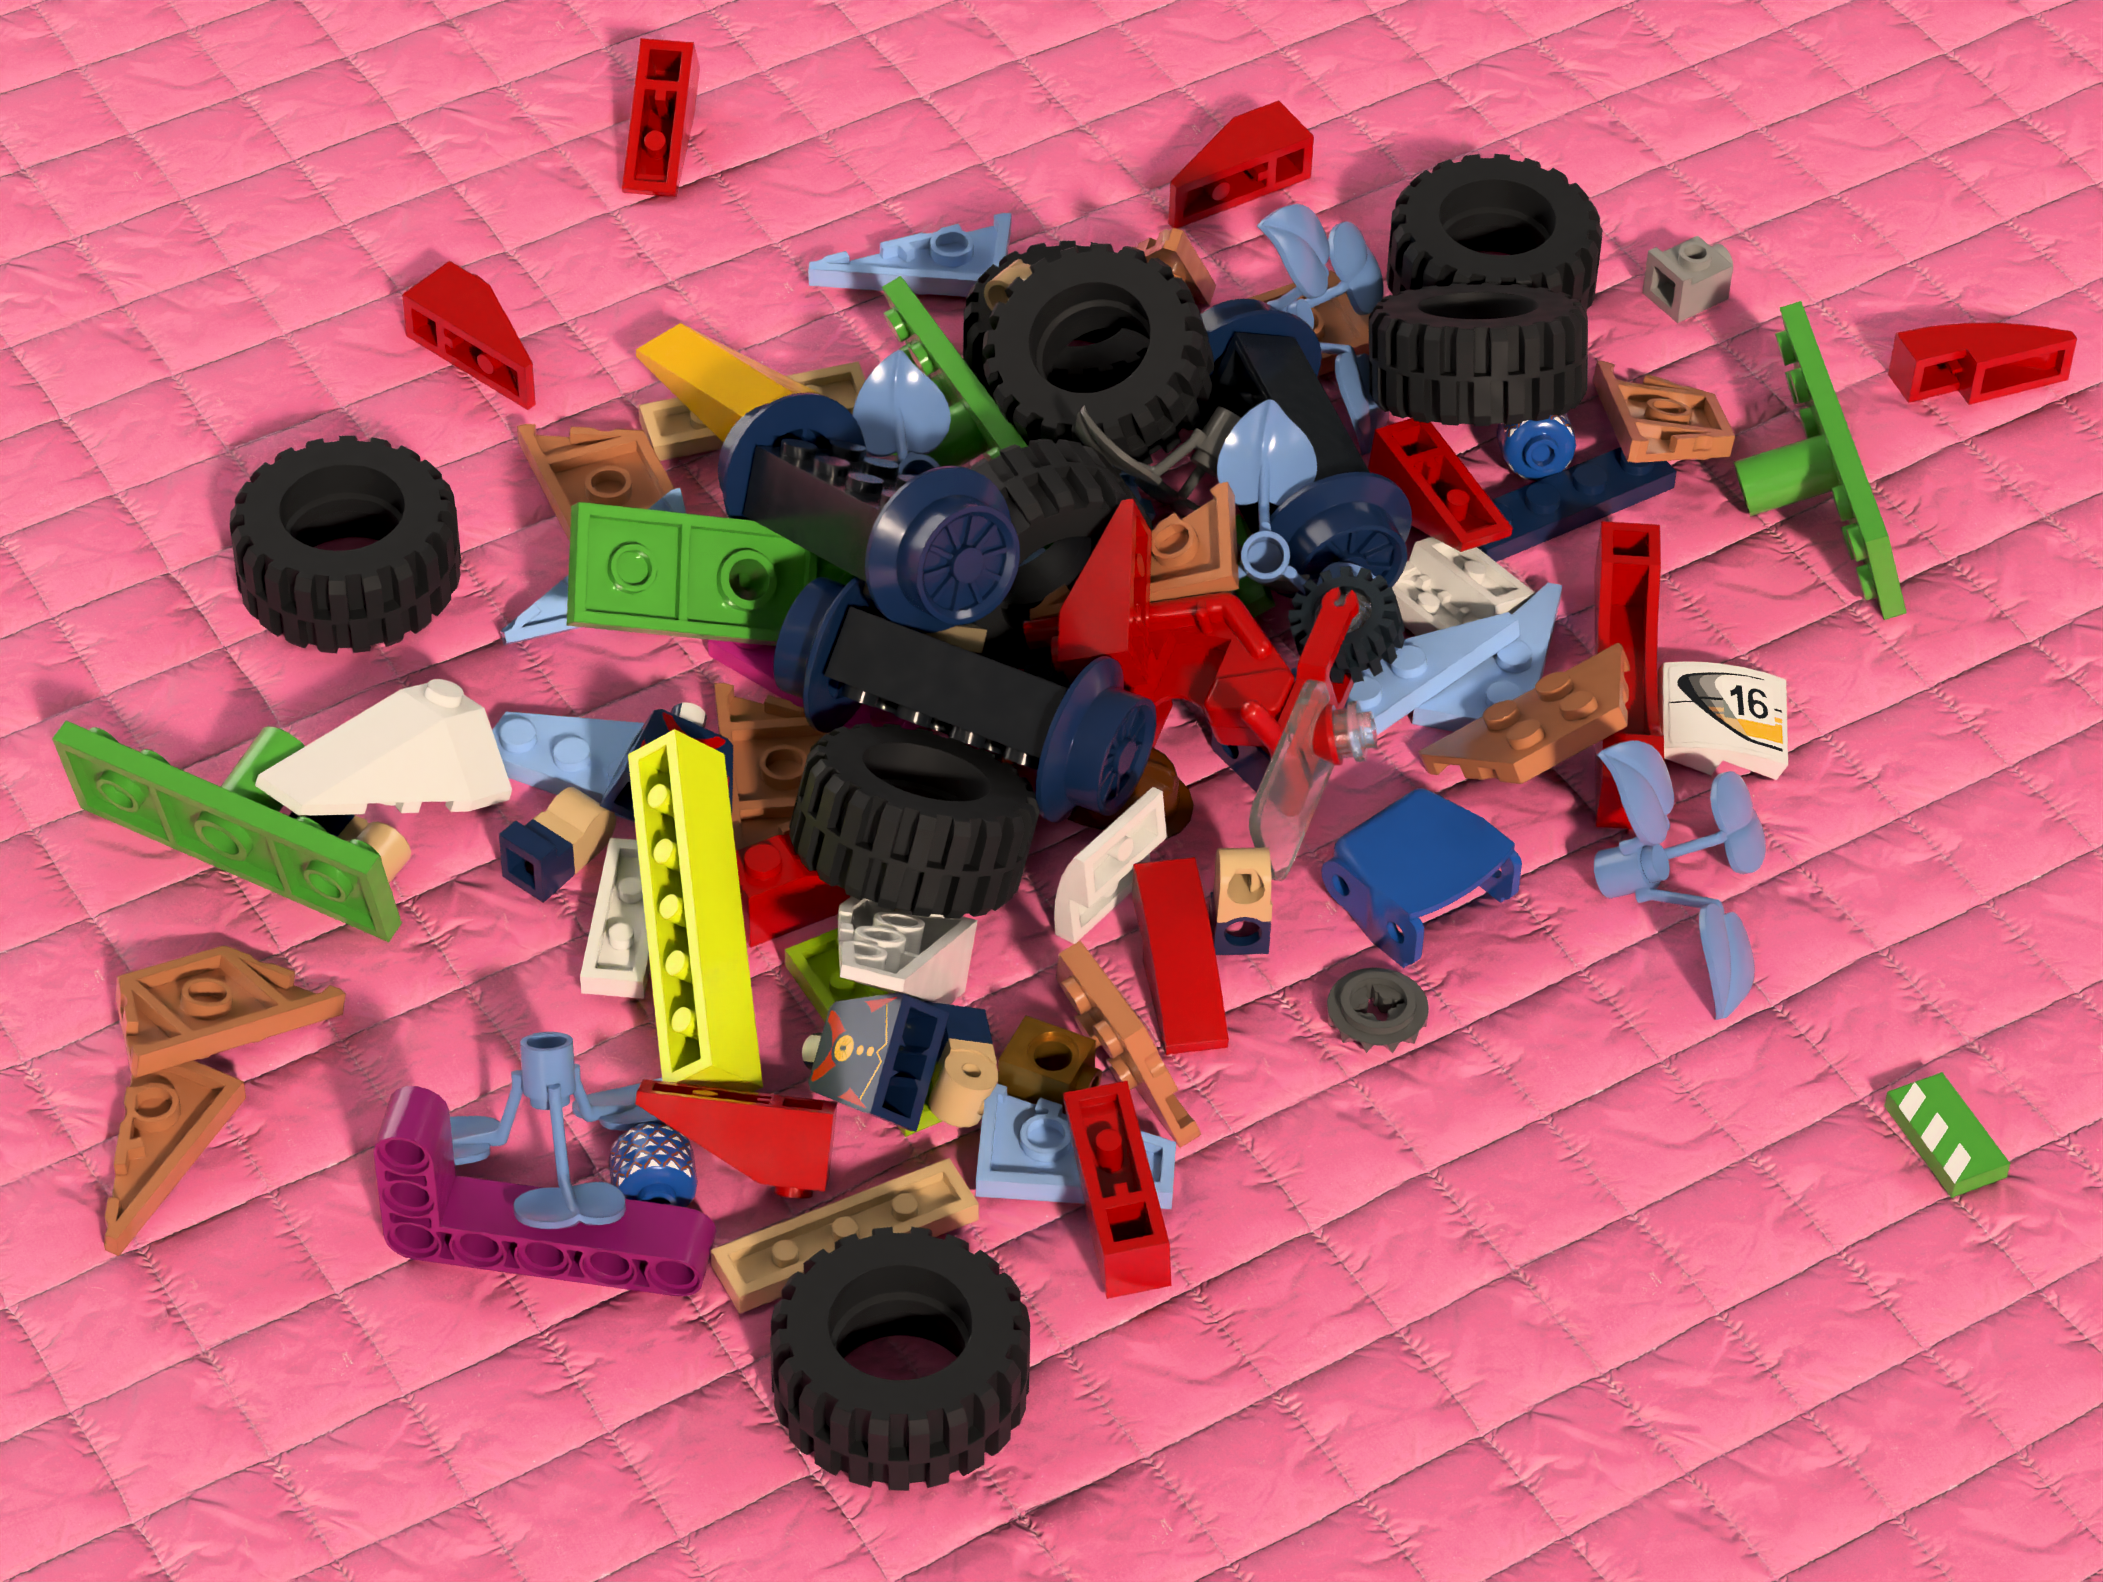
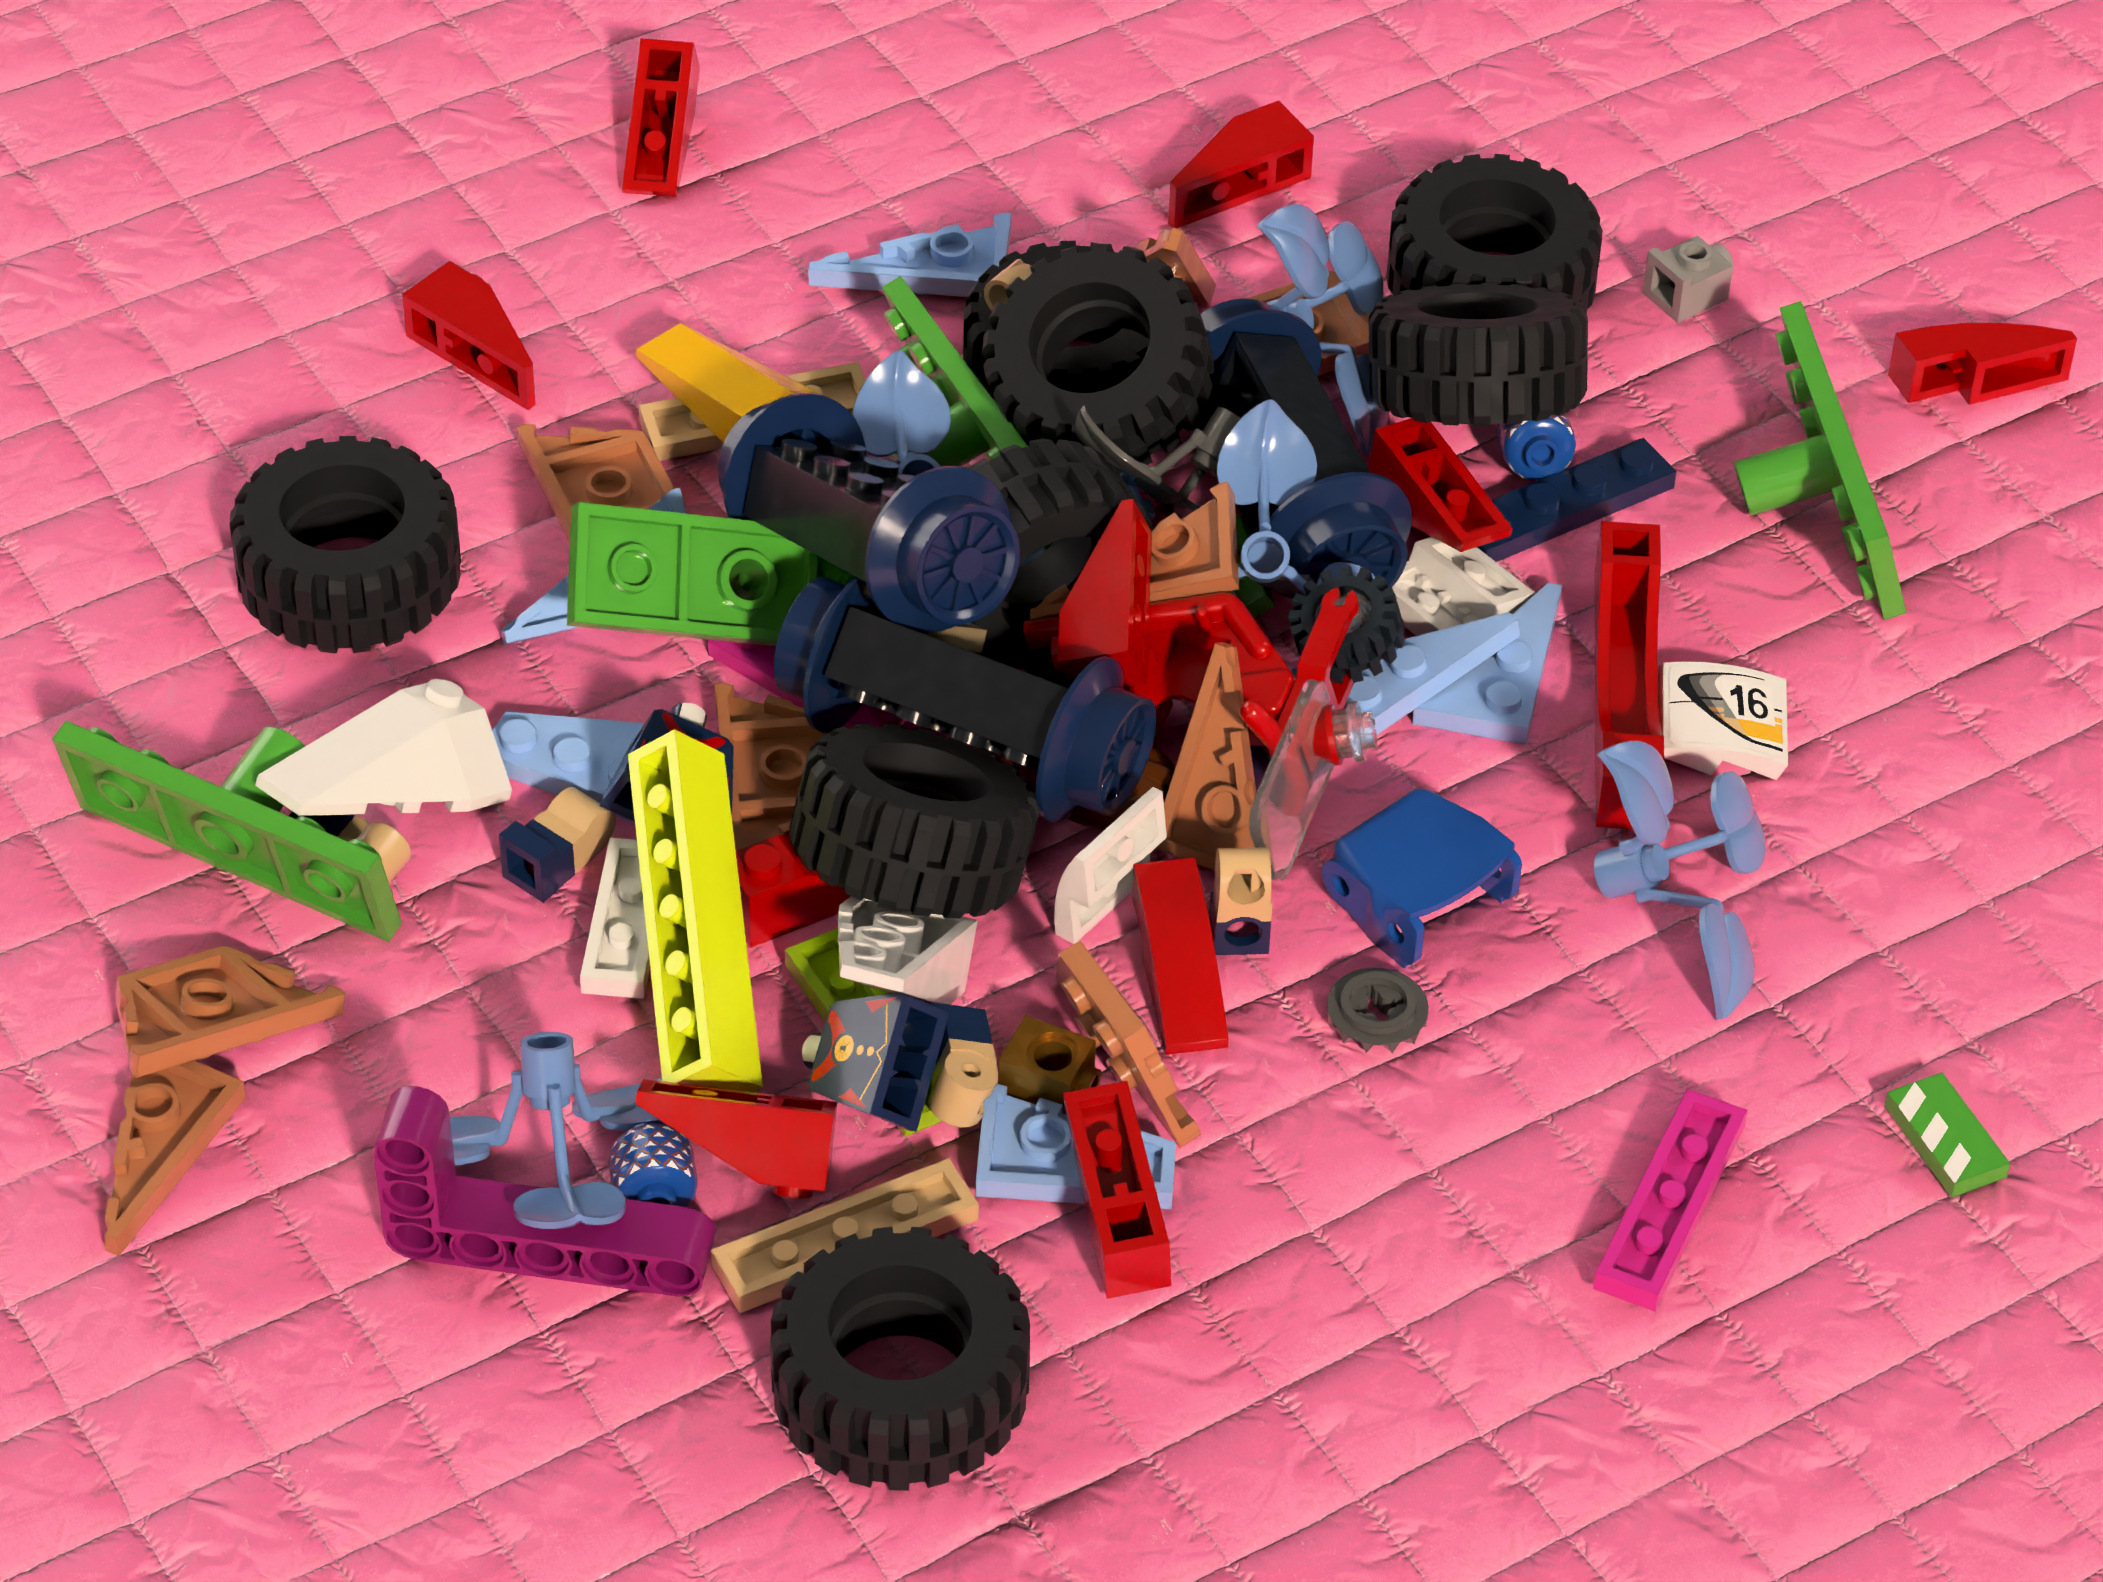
(1214, 772): none -> nougat wing
(1541, 726): nougat wing -> none
(1663, 418): nougat wing -> none
(1670, 1200): none -> dark pink plate

